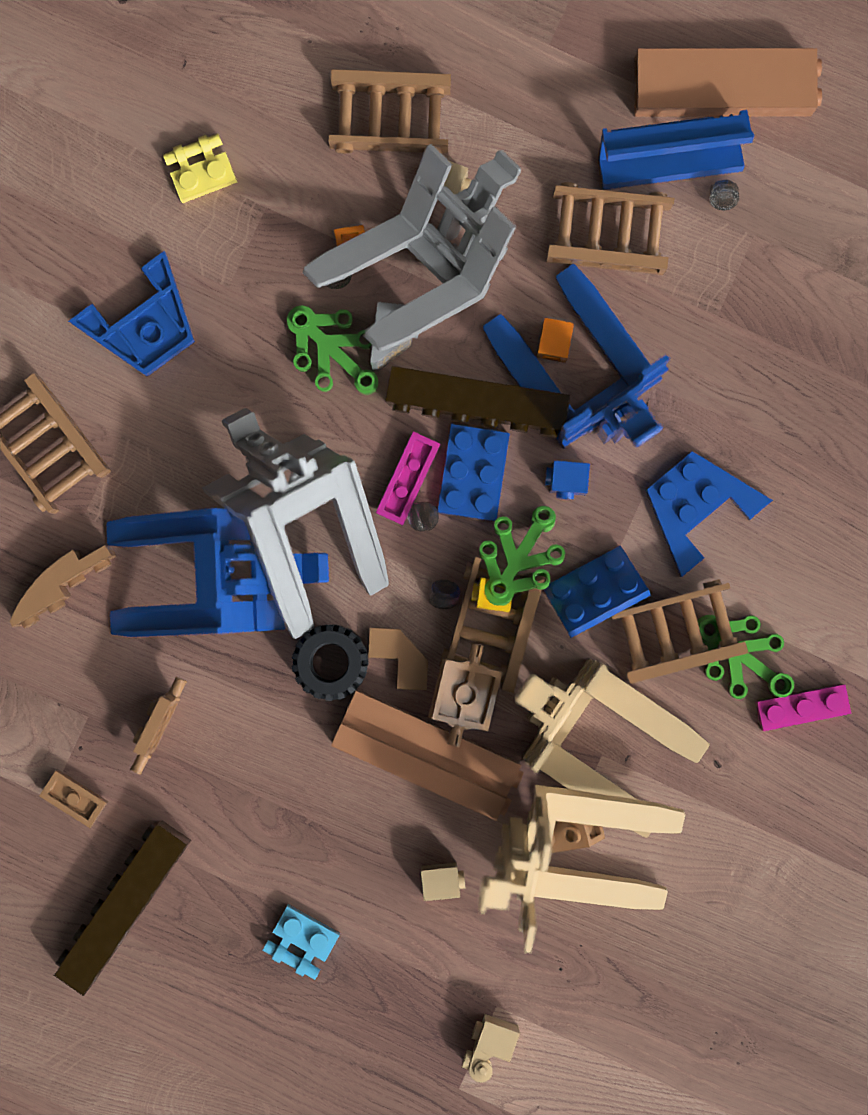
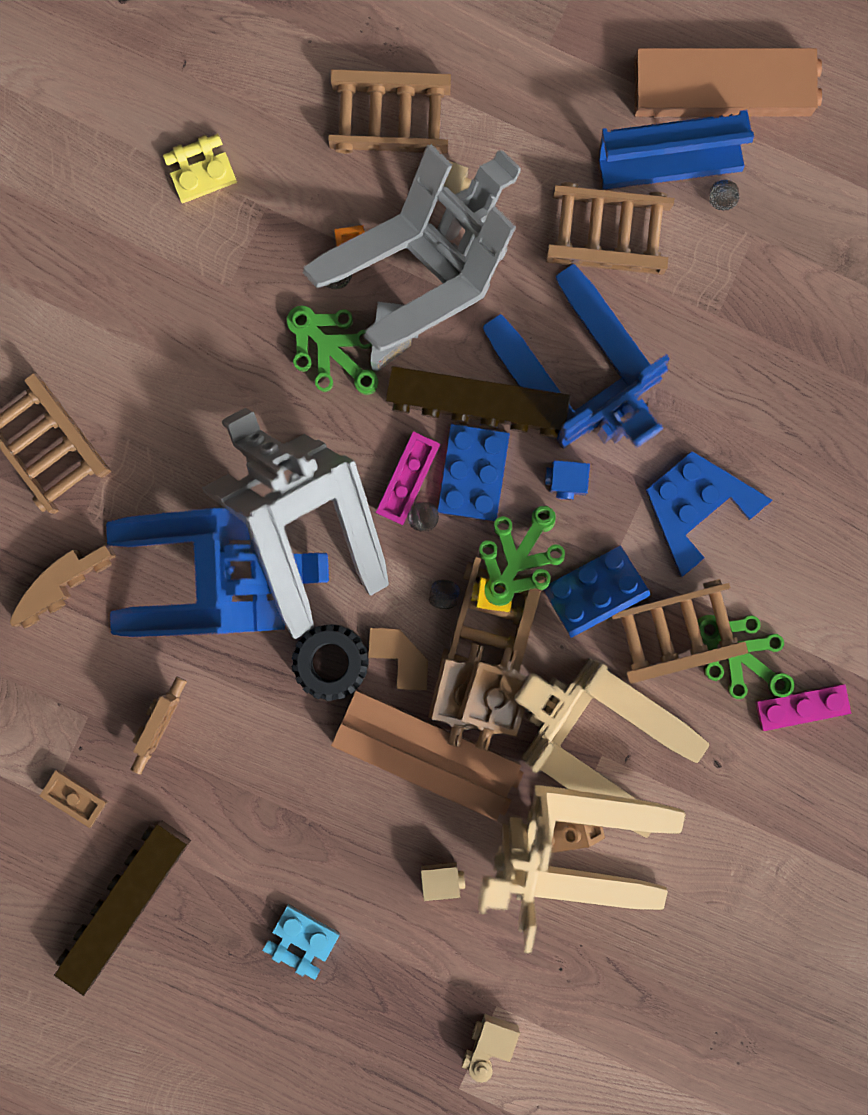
(151, 331): blue wing -> none
(491, 699): none -> medium nougat plate
(555, 340): orange panel -> none

